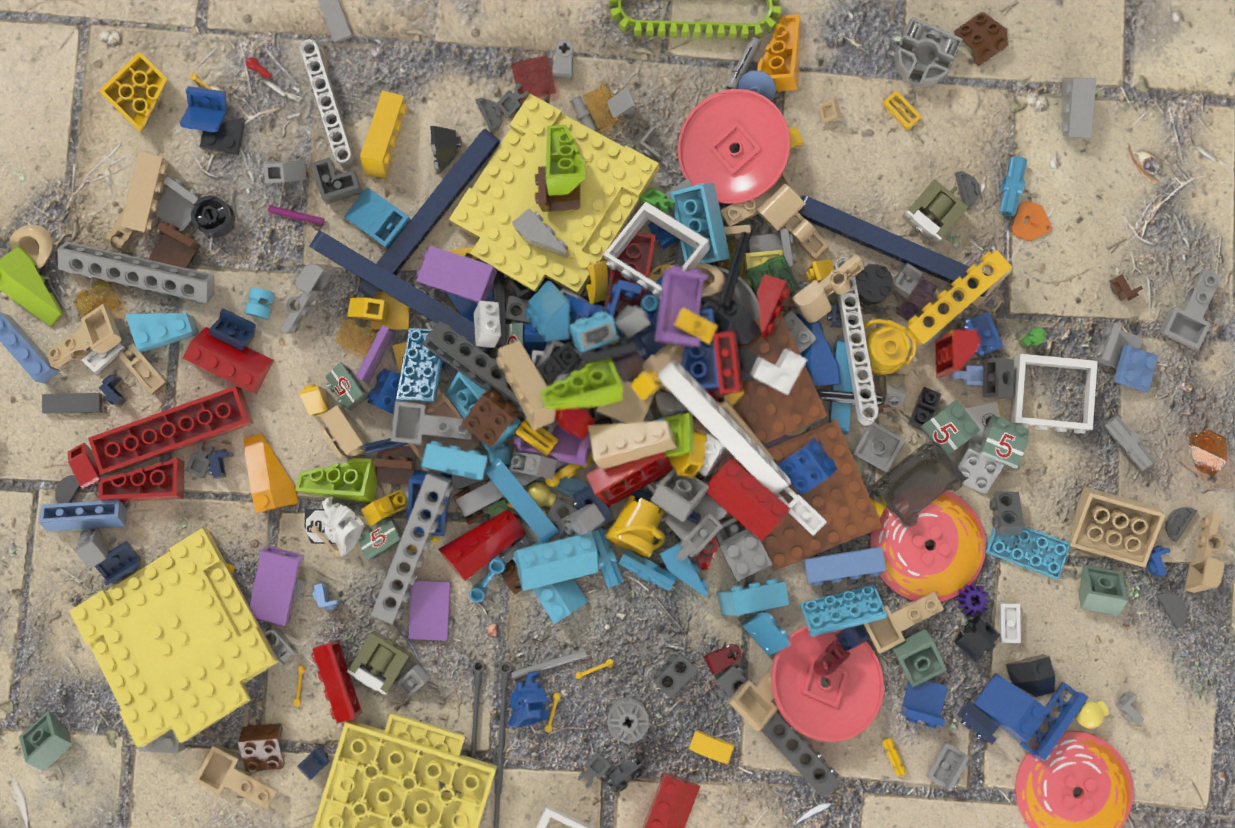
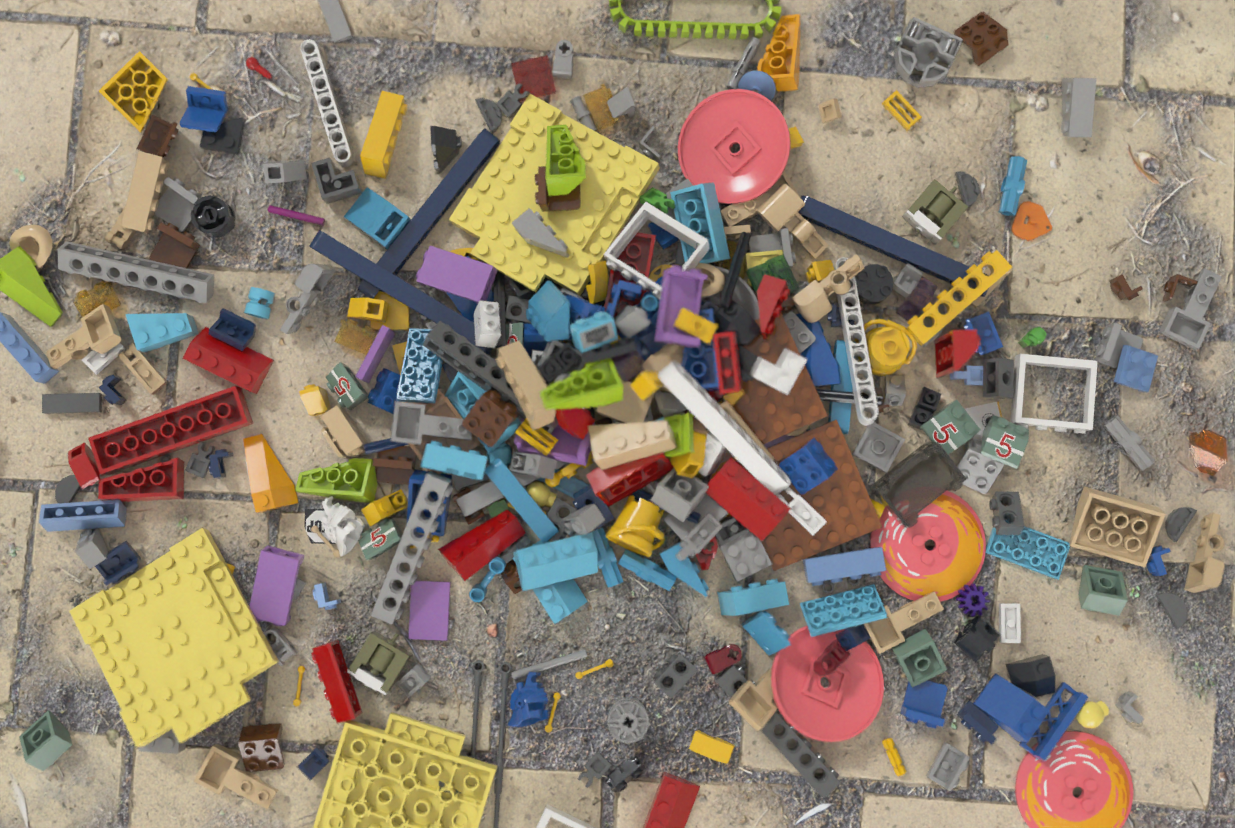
(157, 136): none -> reddish brown bracket
(1170, 286): none -> reddish brown bracket

